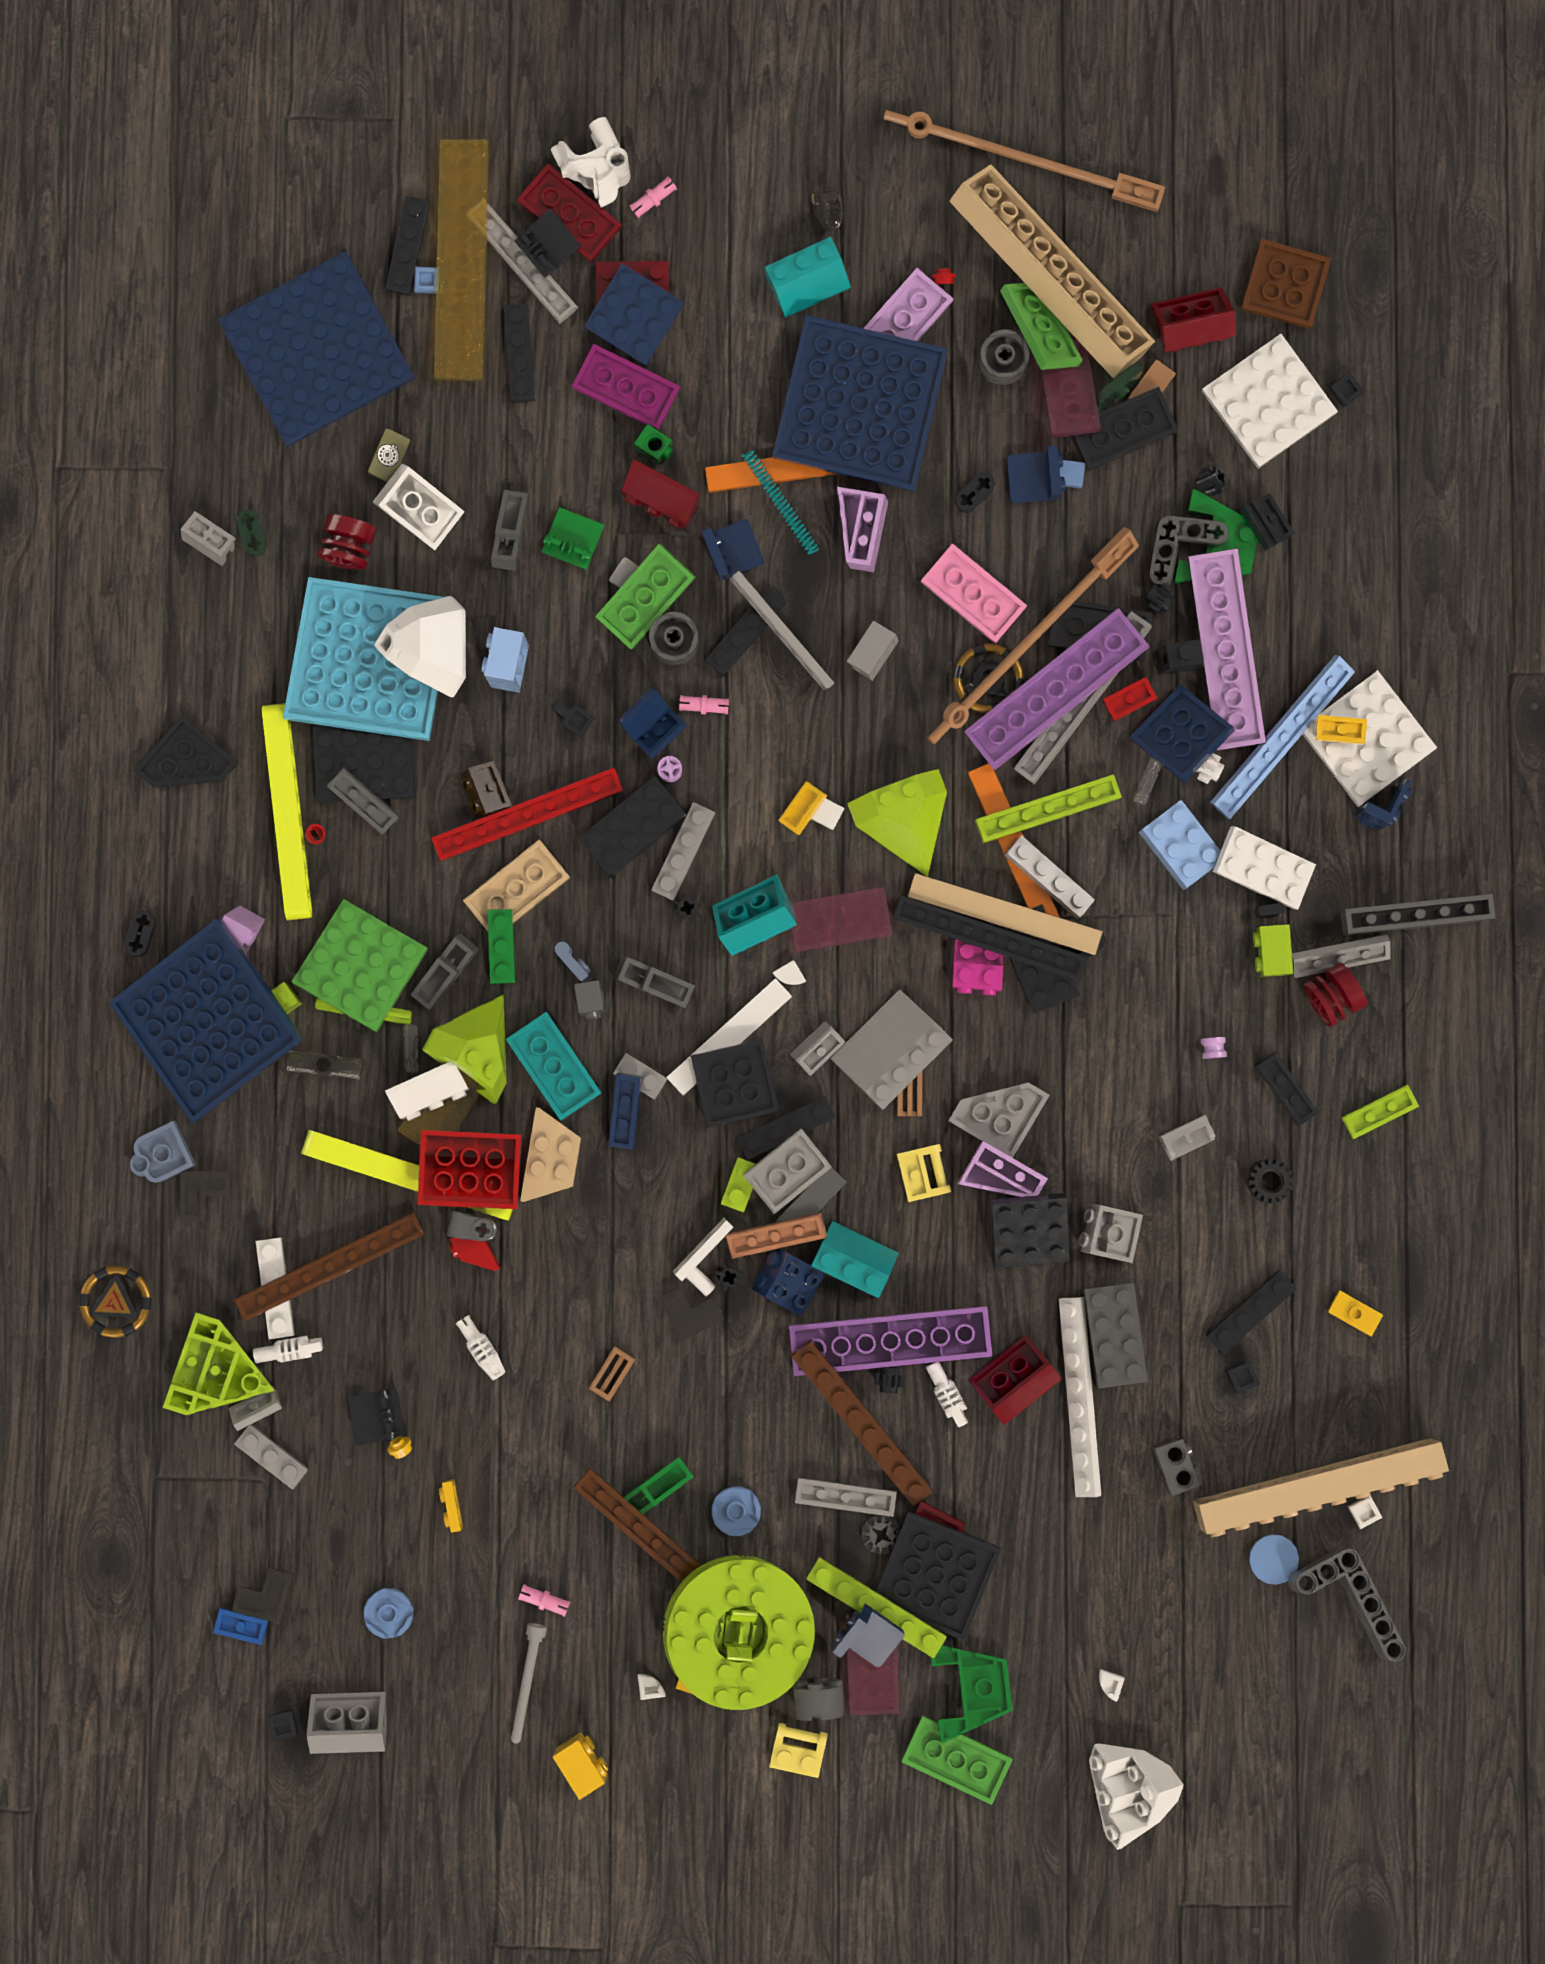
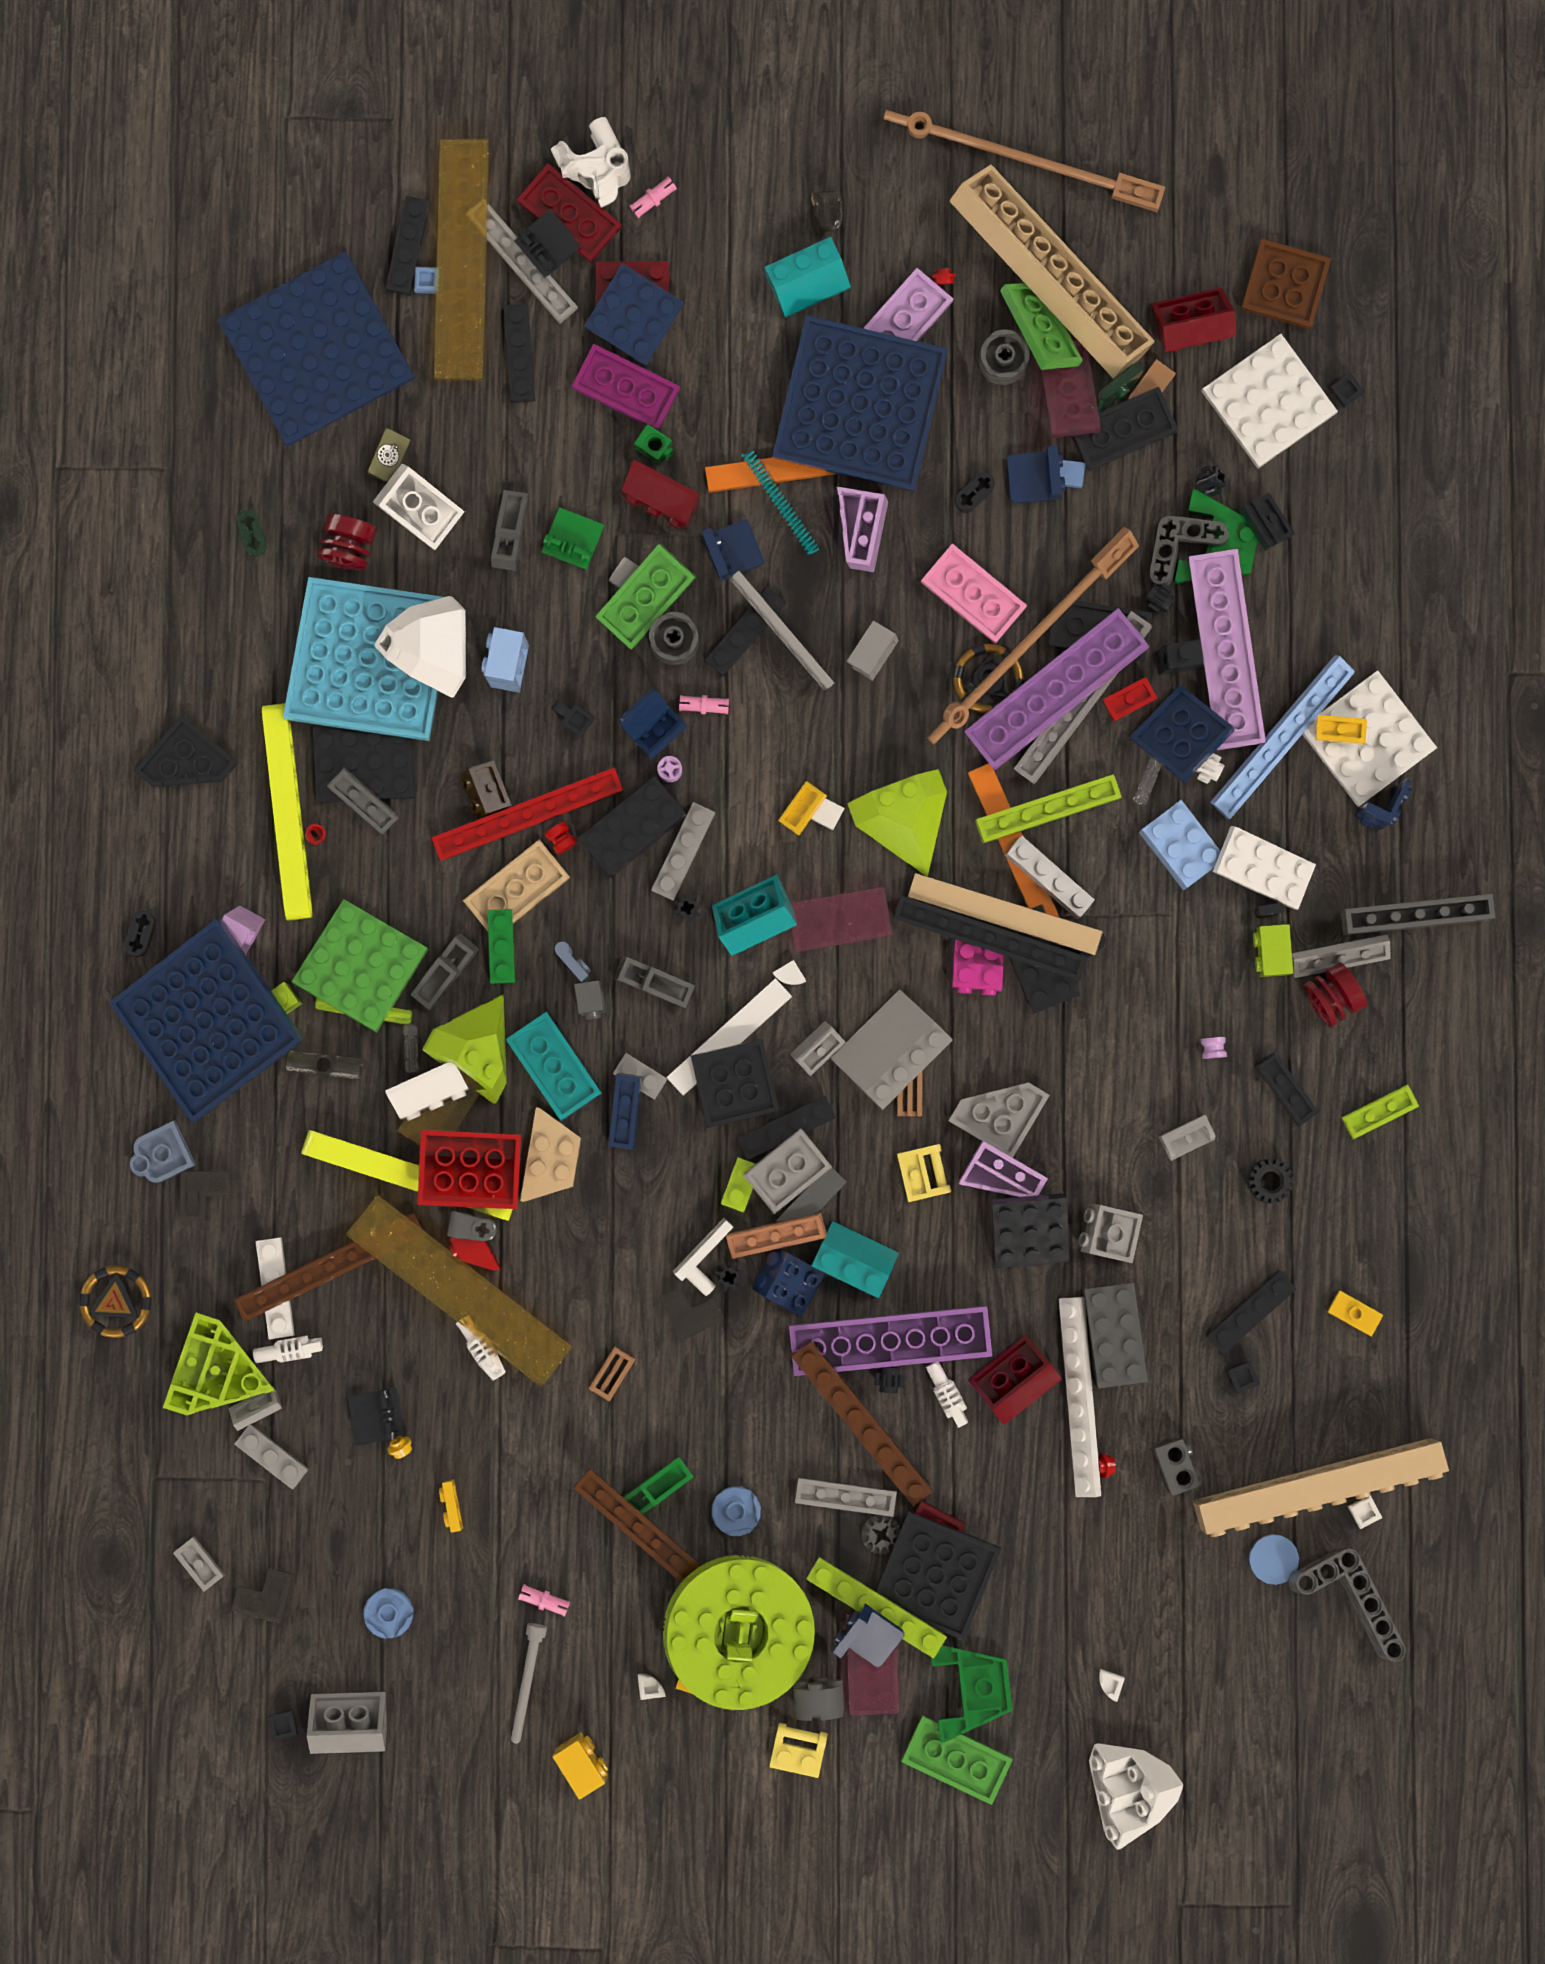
(199, 1564): none -> light grey plate
(207, 538): light grey hinge -> none
(240, 1626): blue plate -> none
(459, 1290): none -> clear yellow plate
(561, 838): none -> red wheel
(1106, 1465): none -> red plate

